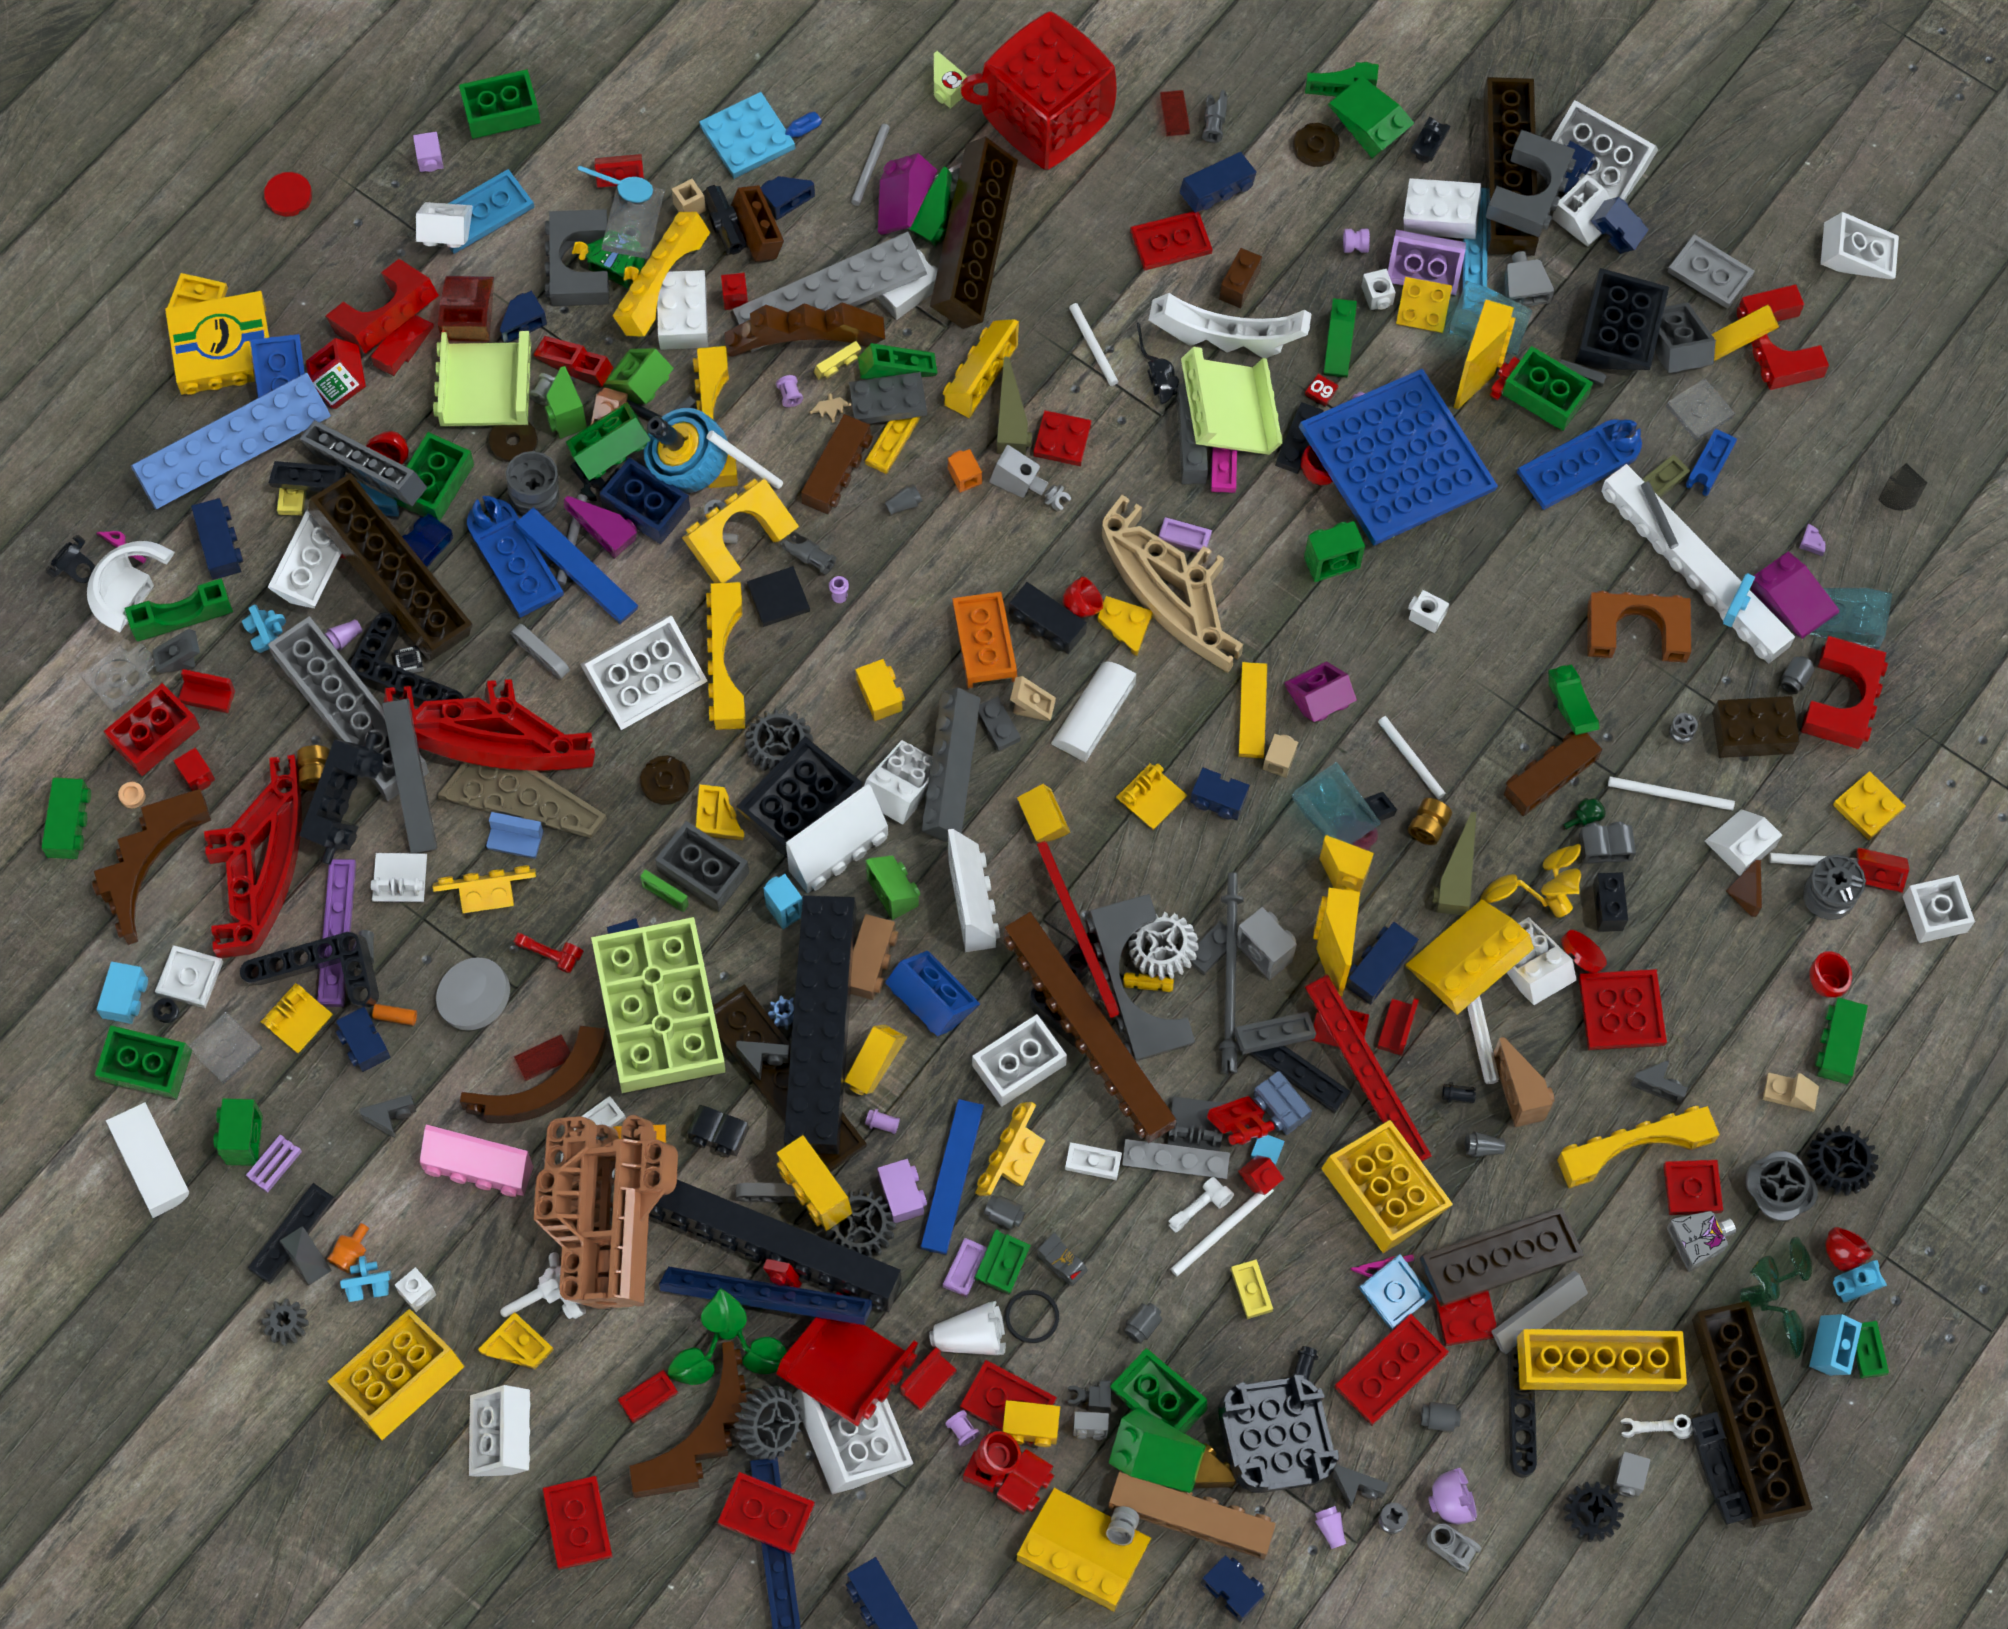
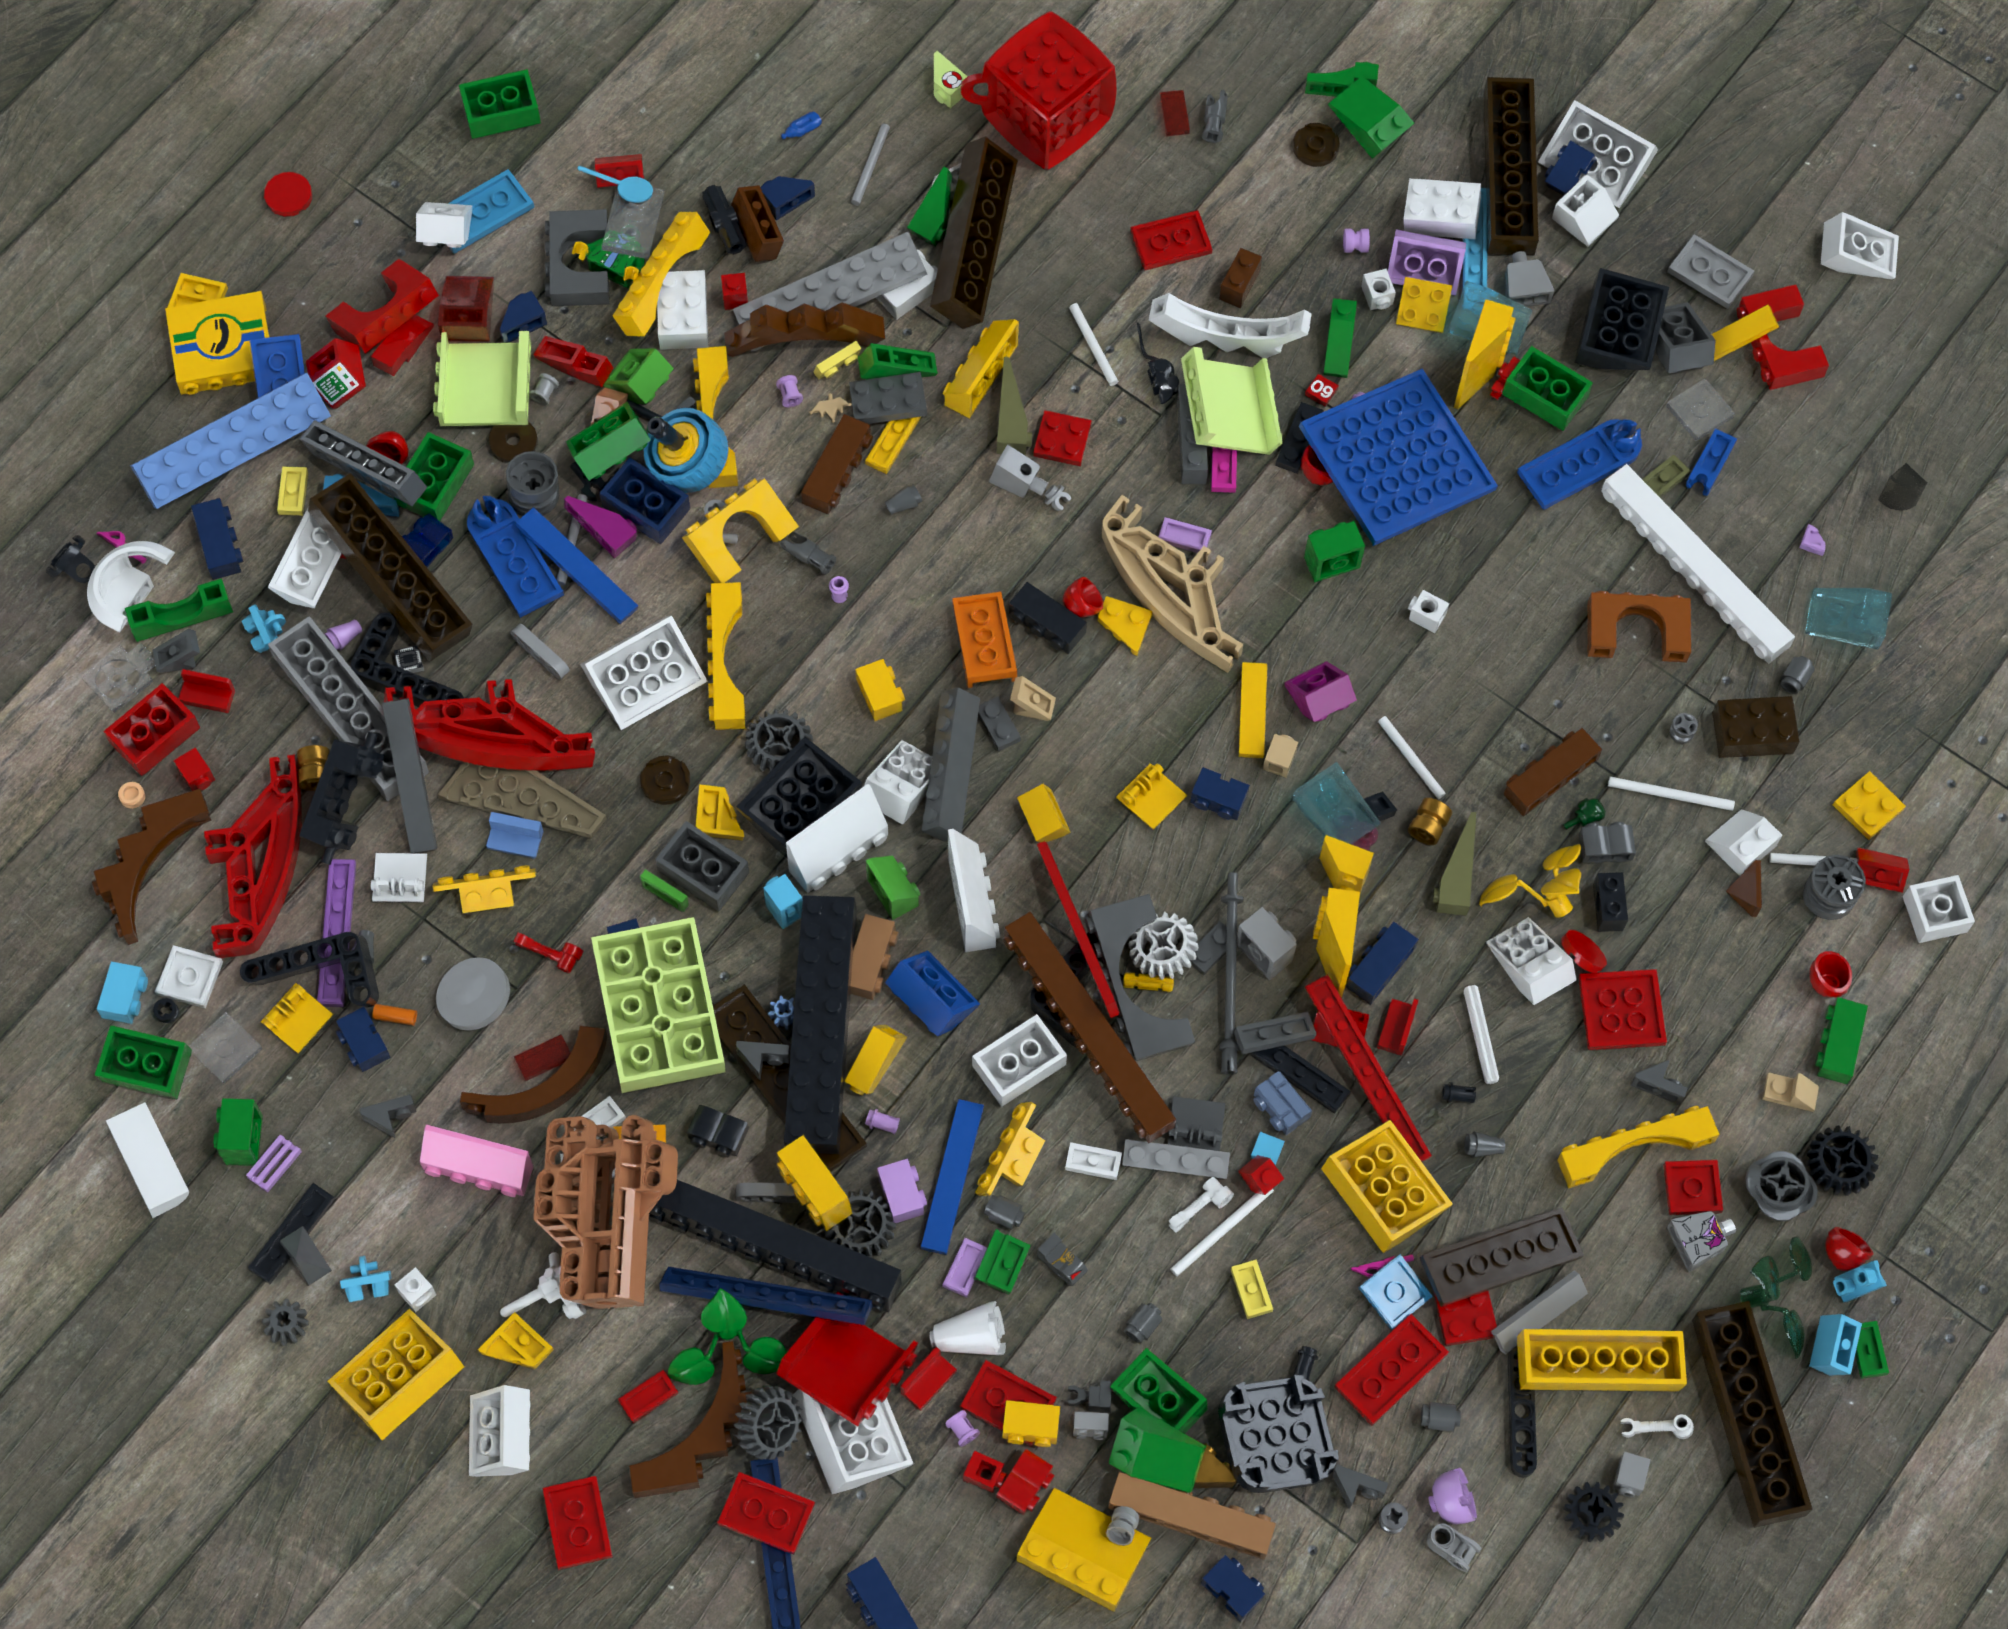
(66, 818): green brick -> none
(304, 476): black plate -> none
(348, 1249): orange piece -> none
(428, 151): lavender brick -> none
(564, 406): bright green slope -> none
(688, 197): tan brick -> none
(744, 459): white bar -> none
(747, 135): medium azure plate -> none
(778, 596): black tile -> none
(781, 1273): red plate -> none
(903, 191): magenta slope -> none
(964, 470): orange brick -> none
(997, 1454): red hat -> none
(1032, 1292): black piece -> none
(1095, 710): white brick -> none
(1218, 182): dark blue brick -> none
(1238, 1114): red plate -> none
(1331, 1526): lavender cone -> none
(1430, 140): black hips -> none
(1471, 955): yellow slope -> none
(1522, 1085): medium nougat slope -> none
(1532, 212): dark grey arch -> none
(1572, 699): green slope -> none
(1594, 376): dark grey plate -> none
(1620, 224): dark blue brick -> none
(1659, 515): dark grey bar -> none
(1719, 1469): black slope -> none
(1740, 600): medium azure plate -> none
(1793, 595): magenta slope -> none
(1864, 668): red arch -> none

